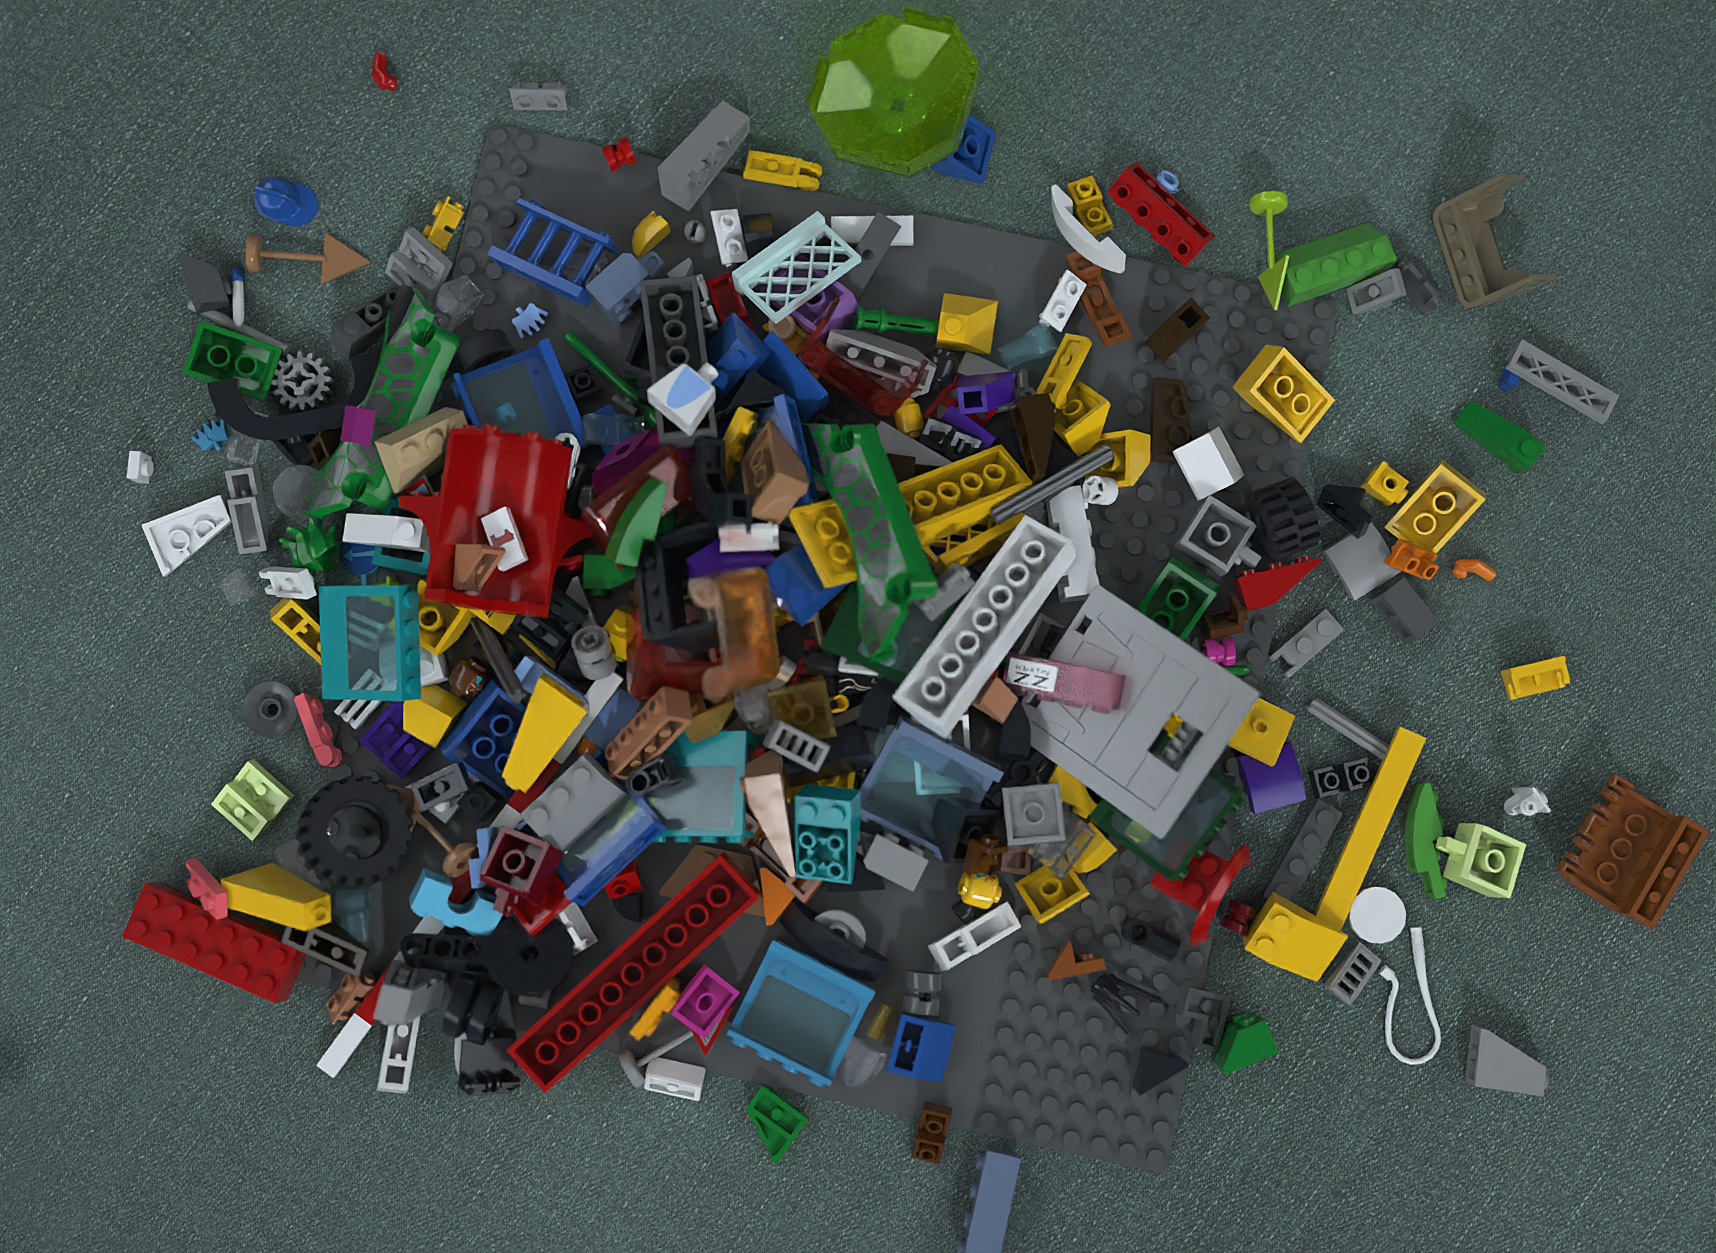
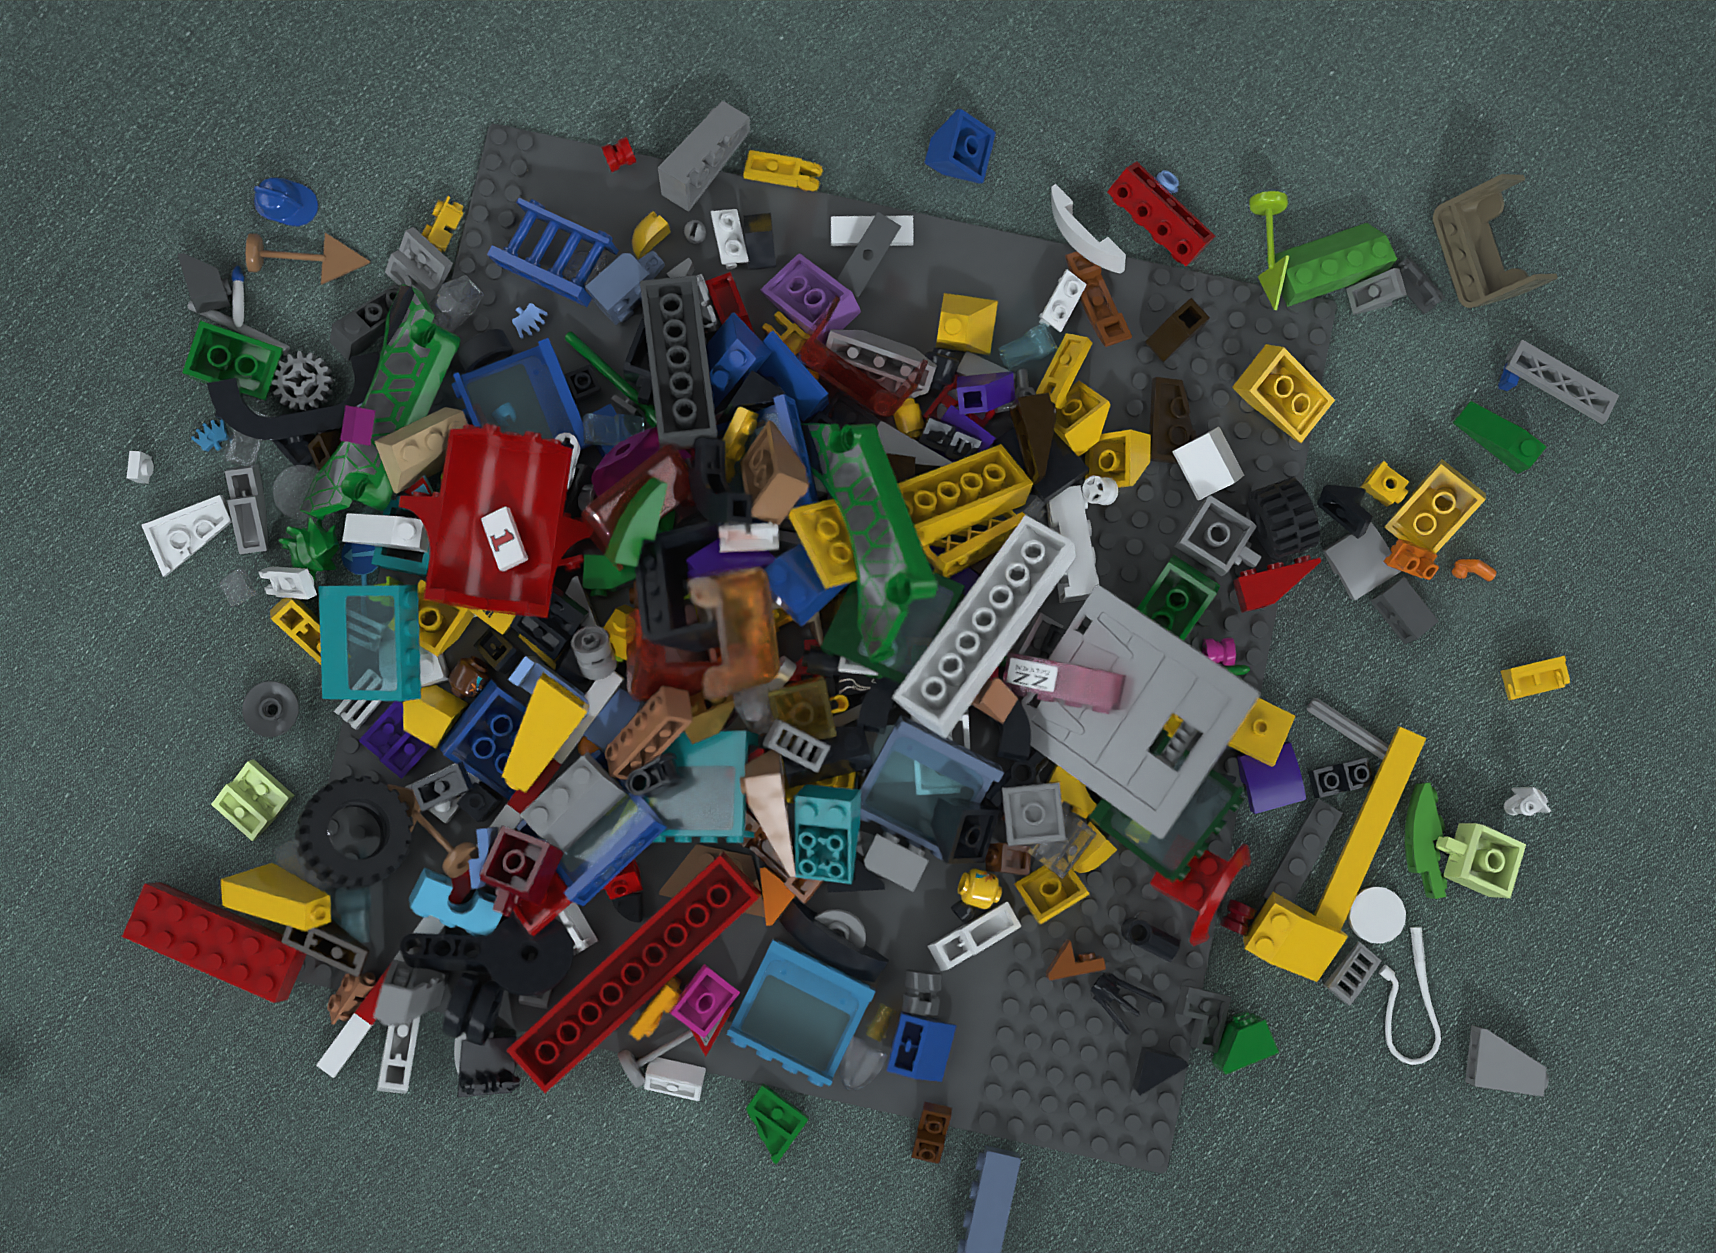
(206, 889): coral hinge -> none
(318, 731): coral hinge -> none
(380, 75): red arm -> none
(474, 565): nougat slope -> none
(498, 659): dark grey axle -> none
(530, 97): light grey hinge -> none
(685, 395): white torso -> none
(782, 255): light aqua fence -> none
(784, 329): tan tile -> none
(883, 321): green pin -> none
(891, 60): clear neon green windscreen -> none
(950, 588): light grey hinge -> none
(980, 853): reddish brown bracket -> none
(1051, 484): dark grey axle -> none
(1089, 206): yellow slope -> none
(1226, 620): reddish brown bracket -> none
(1308, 641): light grey hinge -> none
(1631, 853): dark orange slope -> none

